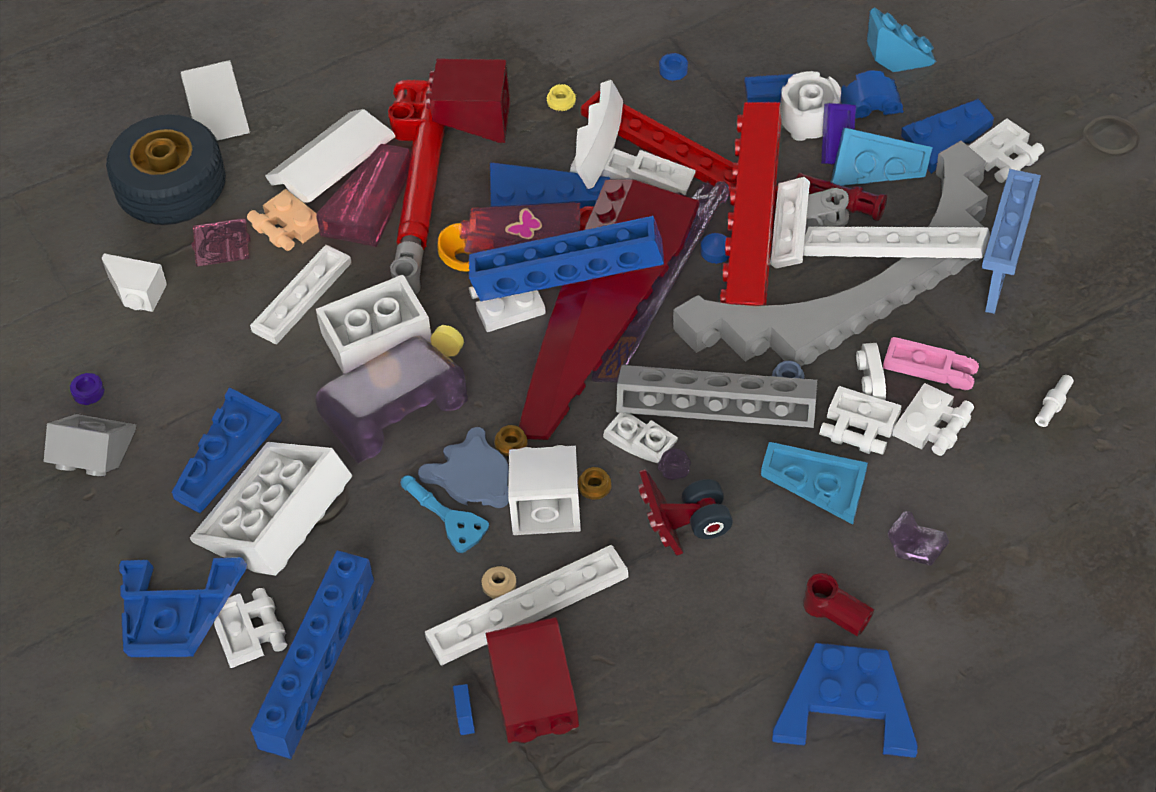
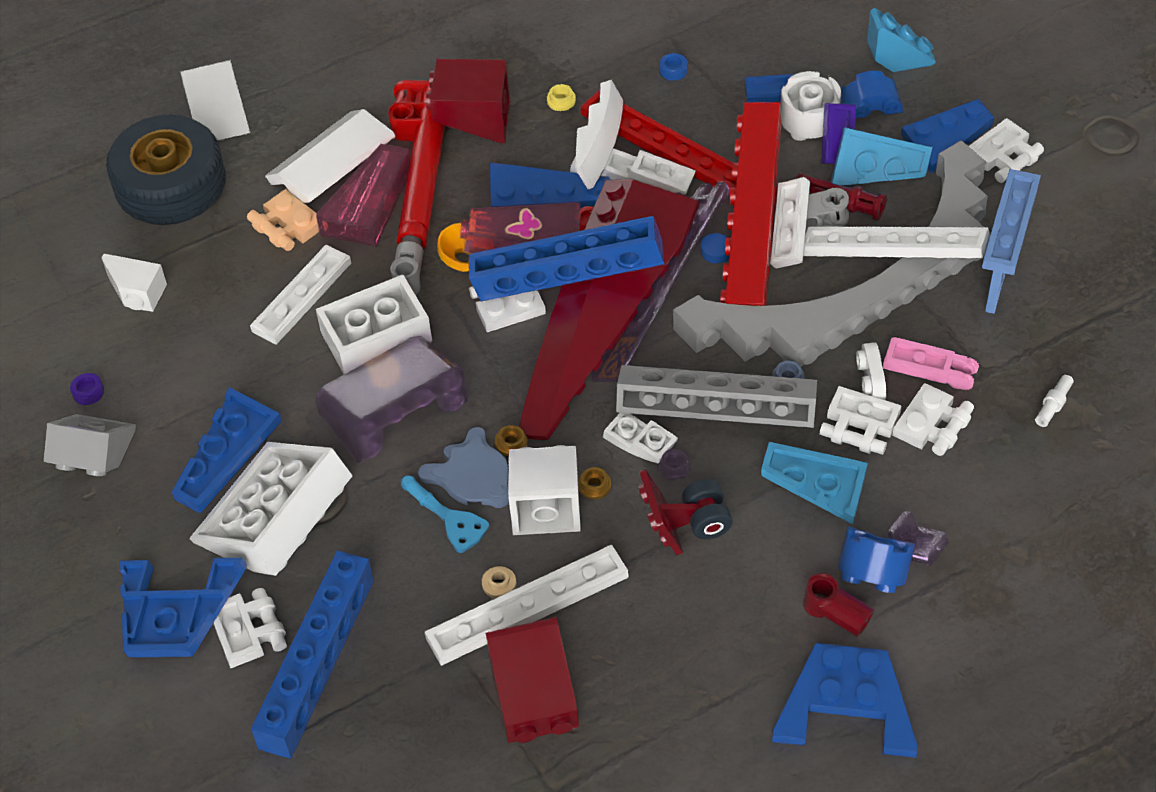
(221, 242): clear pink piece -> none
(447, 340): light yellow tile -> none
(463, 709): blue tile -> none
(875, 560): none -> blue cylinder

